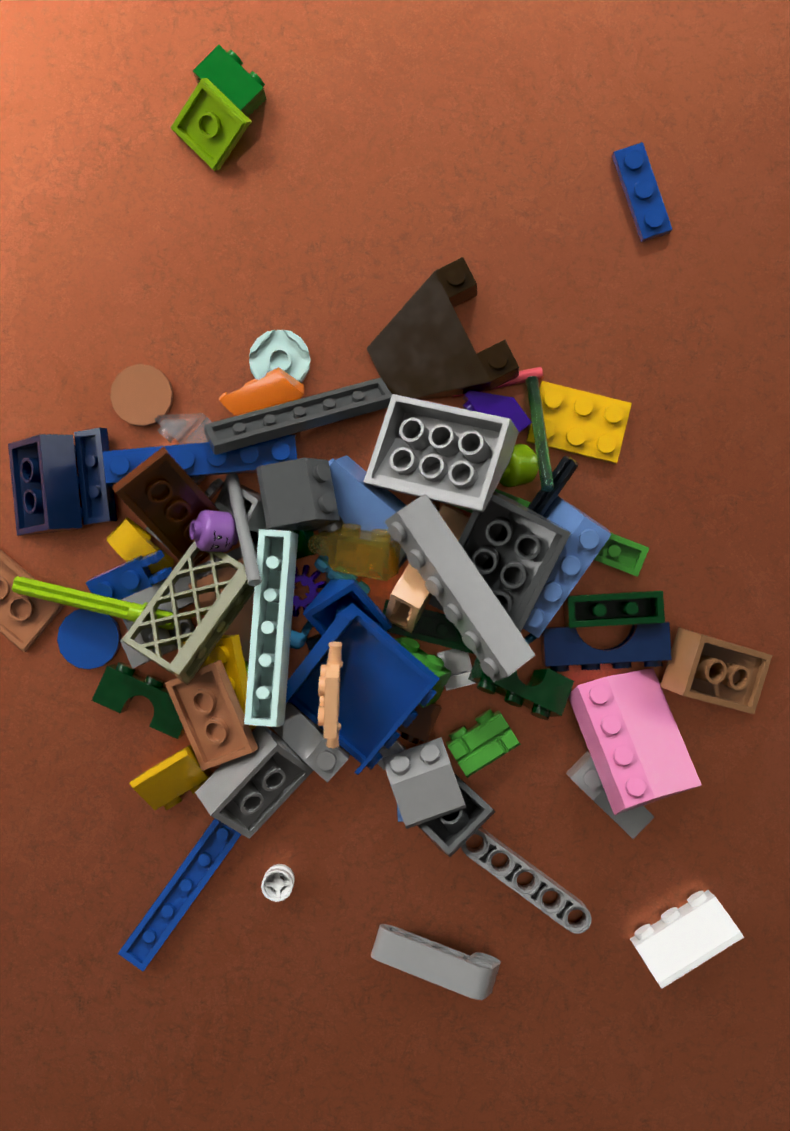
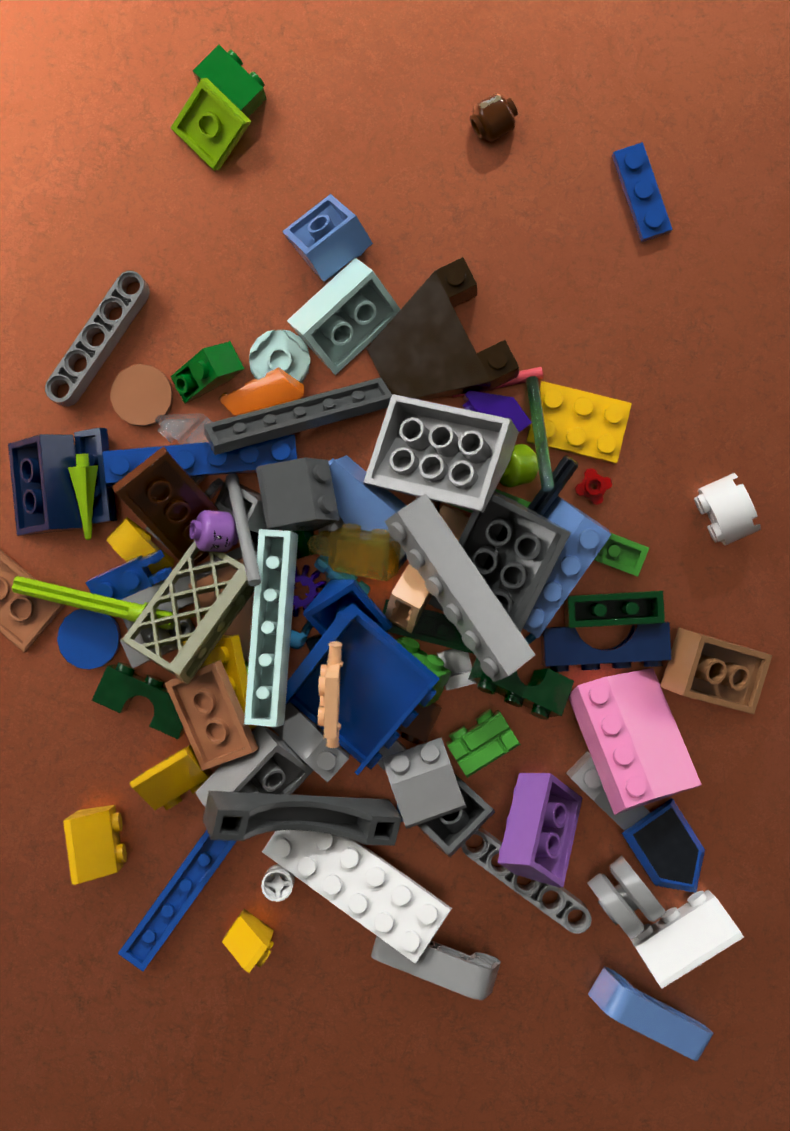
(84, 483): none -> lime piece
(94, 843): none -> yellow slope
(98, 323): none -> light grey beam
(207, 371): none -> green slope
(249, 814): none -> dark grey arch
(249, 941): none -> yellow slope
(328, 237): none -> medium blue slope
(345, 315): none -> light aqua slope
(362, 887): none -> white plate
(493, 117): none -> reddish brown head
(540, 829): none -> medium lavender slope
(595, 495): none -> red plate
(625, 898): none -> light grey wheel
(648, 1015): none -> medium blue beam
(667, 848): none -> black tile
(728, 510): none -> white brick

